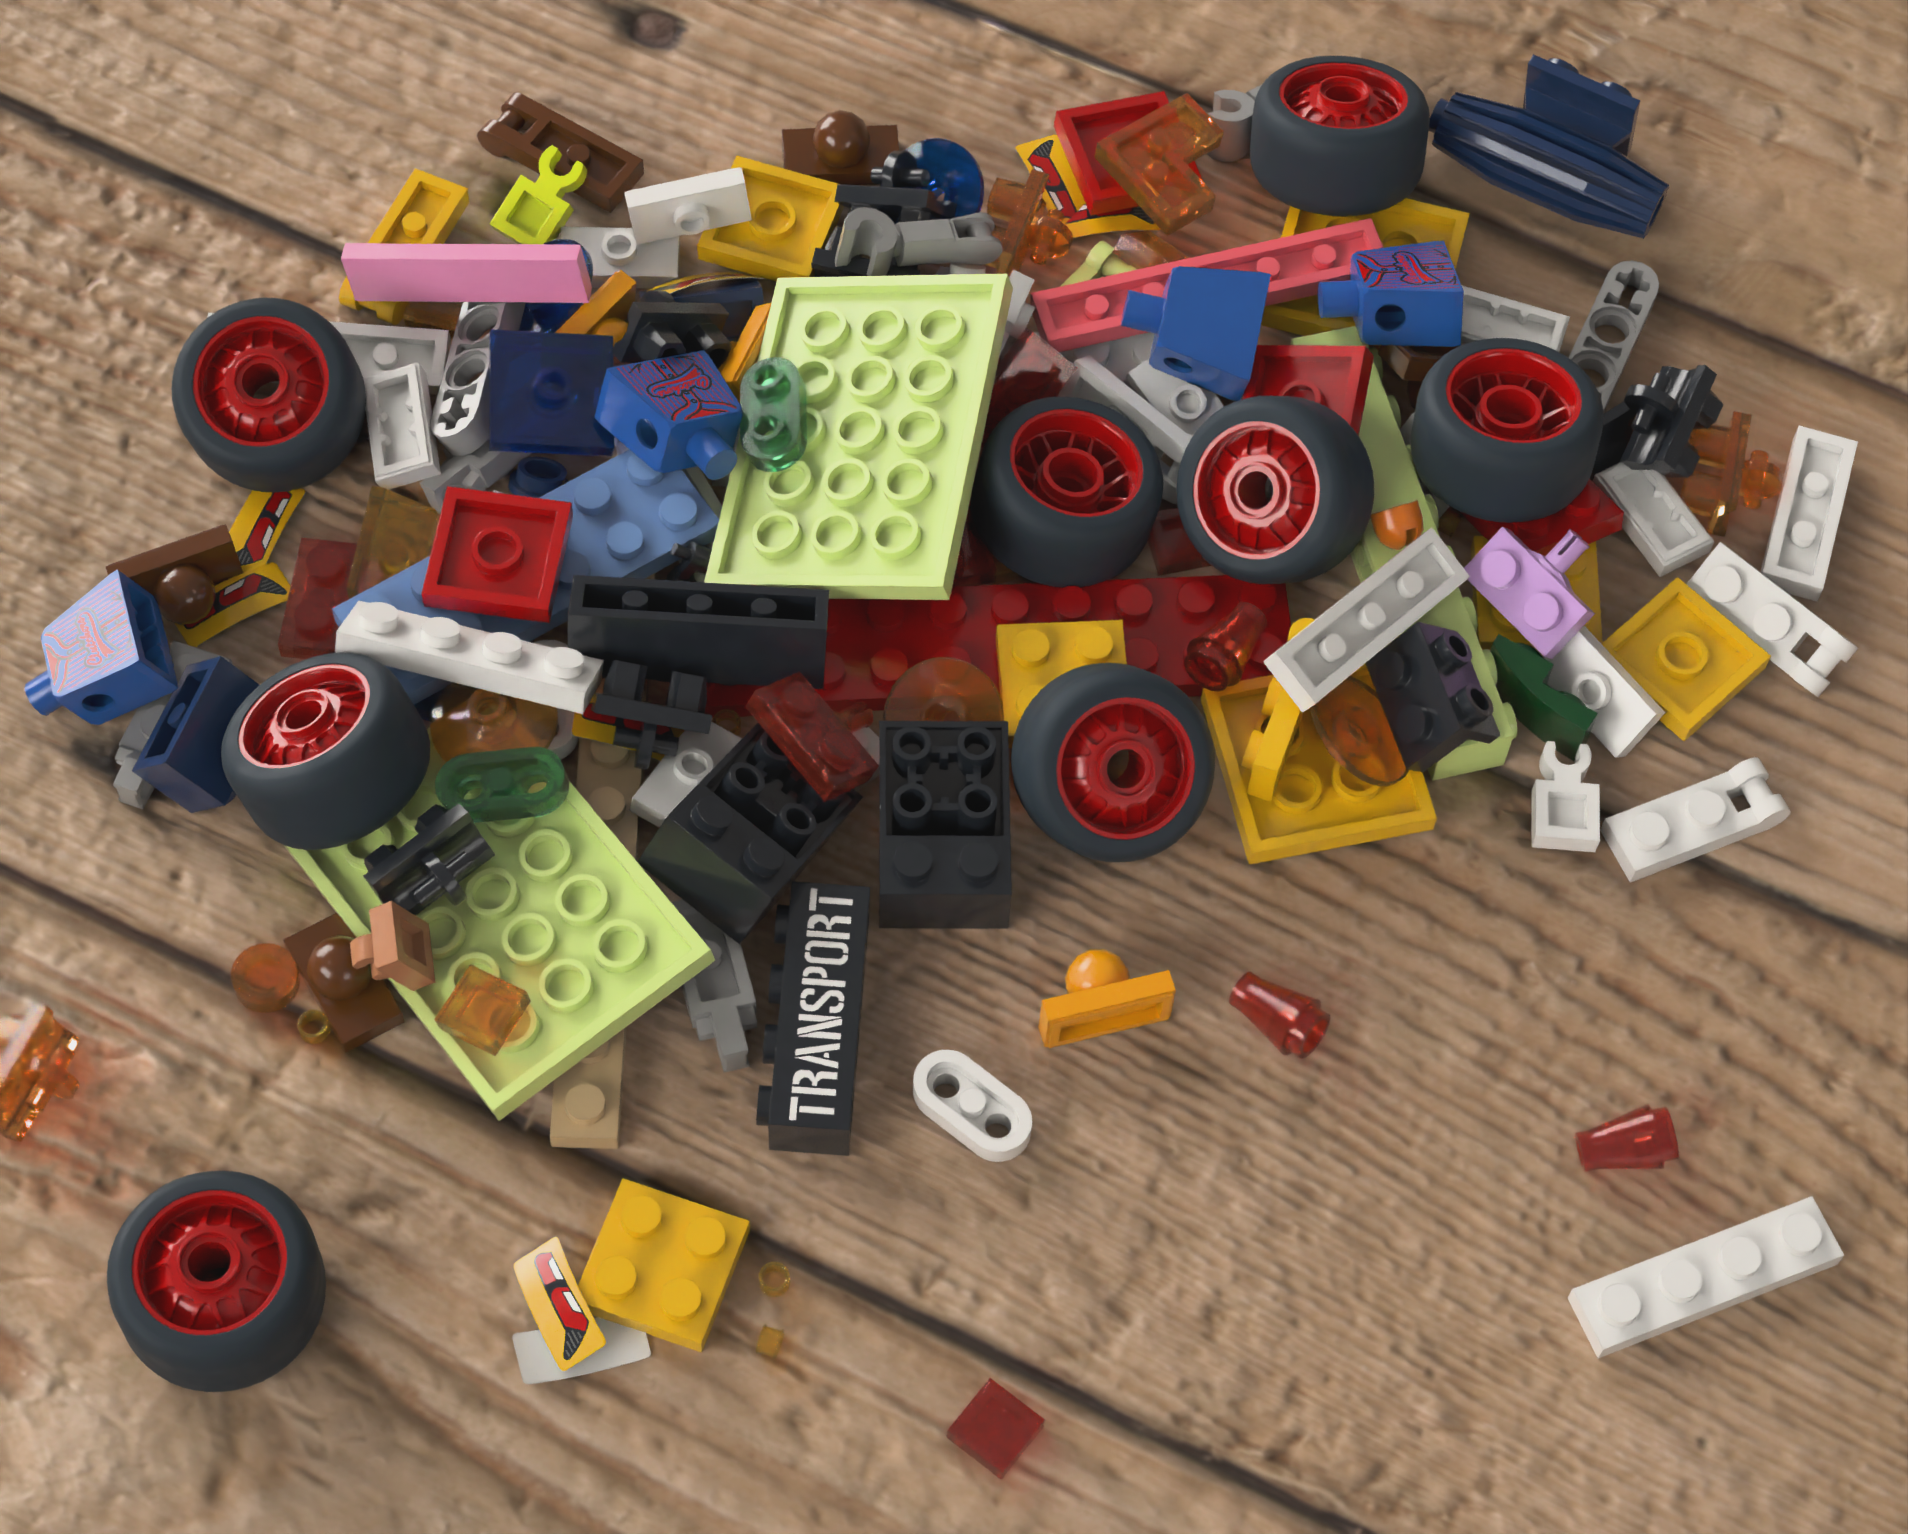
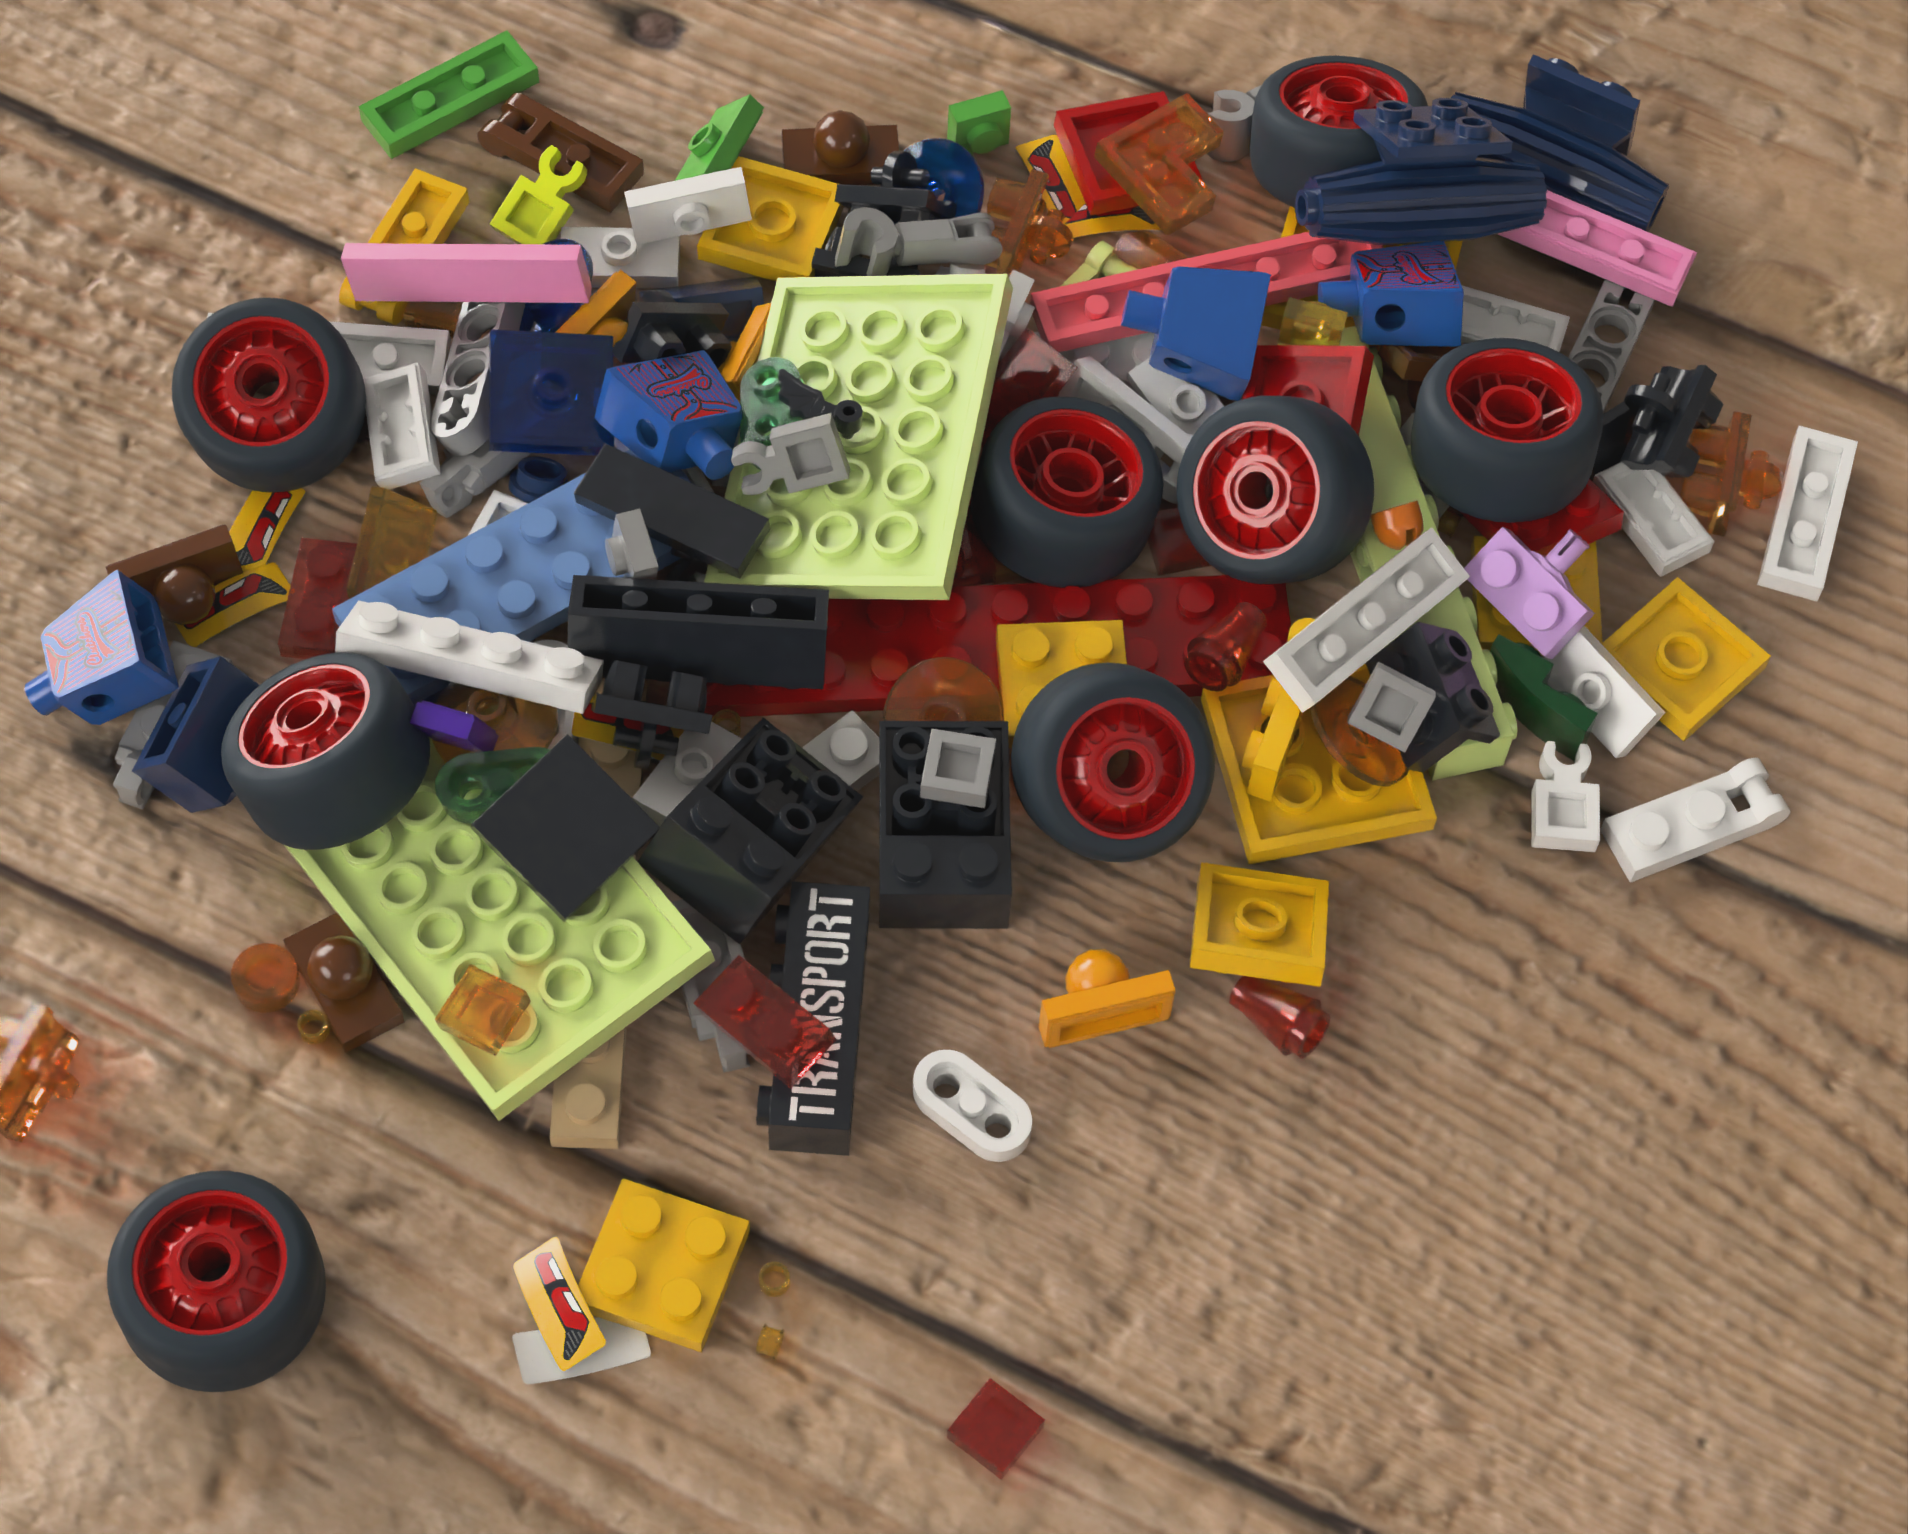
(396, 947): nougat tile -> none
(429, 863): black hips -> none
(449, 94): none -> bright green plate
(454, 727): none -> dark purple tile
(497, 554): red plate -> none
(565, 827): none -> black tile
(630, 547): none -> light grey plate
(674, 510): none -> black tile
(681, 283): sticker -> none
(722, 139): none -> bright green plate
(765, 1021): none -> clear red plate
(801, 453): none -> light grey plate
(810, 403): none -> black piece
(815, 735): clear red plate -> none
(957, 768): none -> light grey plate
(980, 122): none -> bright green plate
(1260, 924): none -> yellow plate
(1311, 324): none -> clear yellow plate
(1391, 707): none -> light grey plate
(1426, 181): none -> dark blue plate
(1608, 248): none -> bright pink tile
(1630, 1141): clear red cone -> none
(1705, 1277): white plate -> none
(1770, 617): white plate -> none

